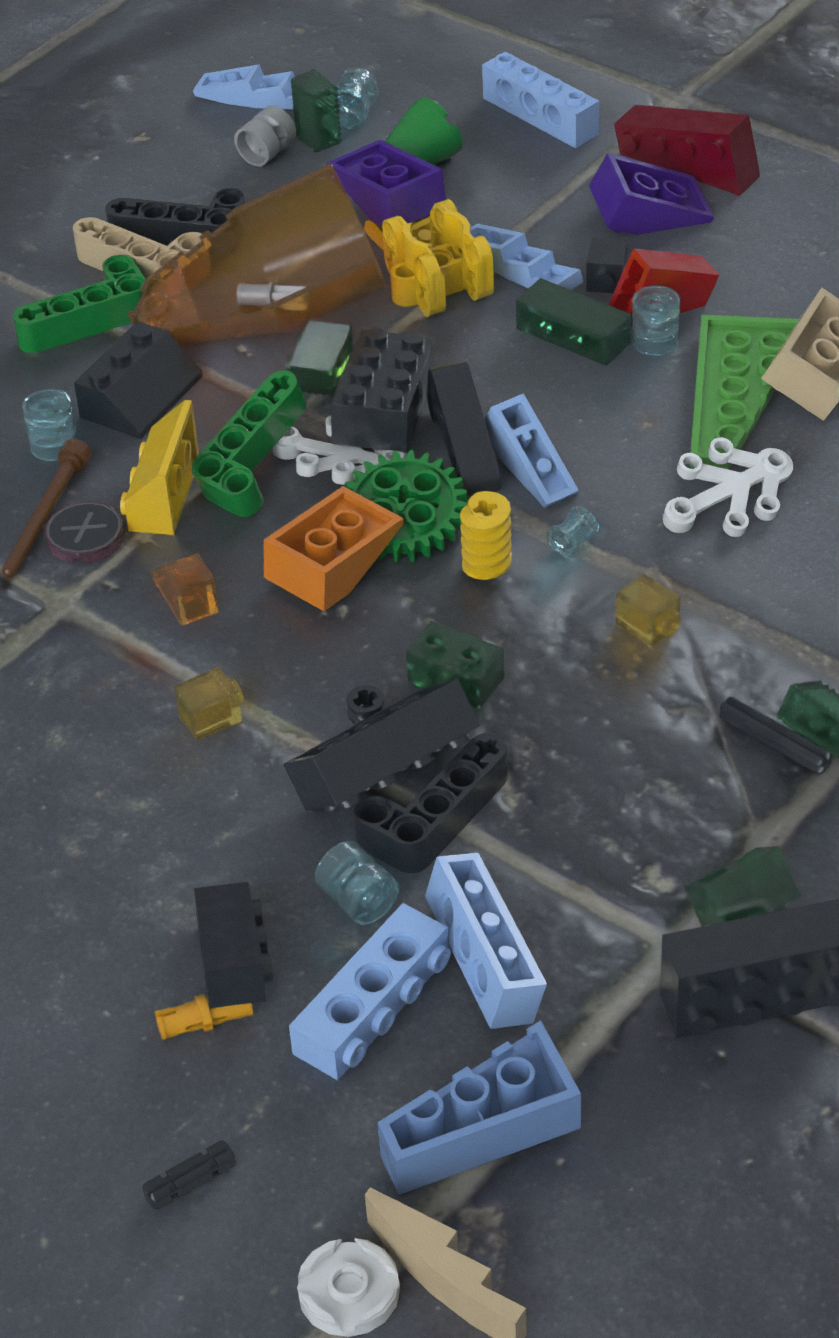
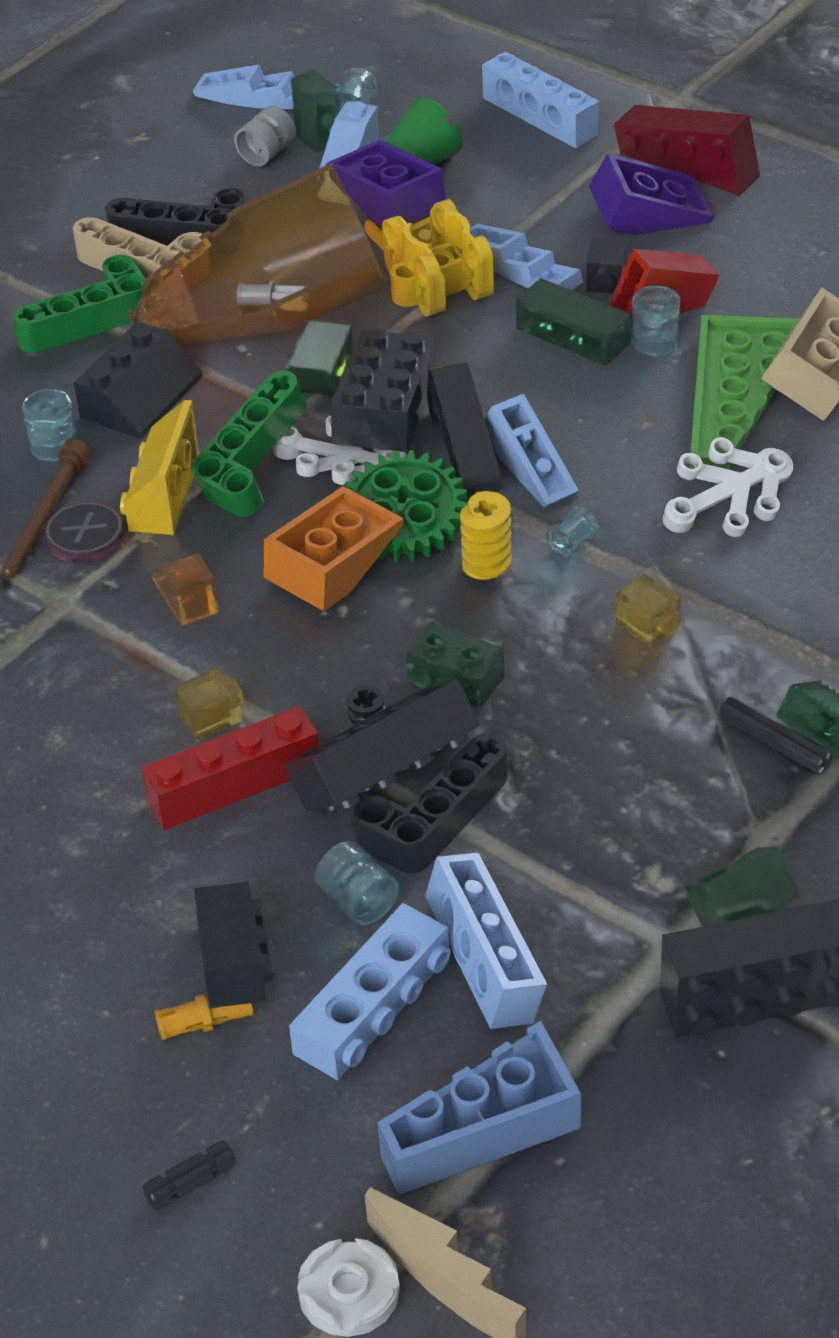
(226, 768): none -> red brick
(352, 129): none -> light blue slope

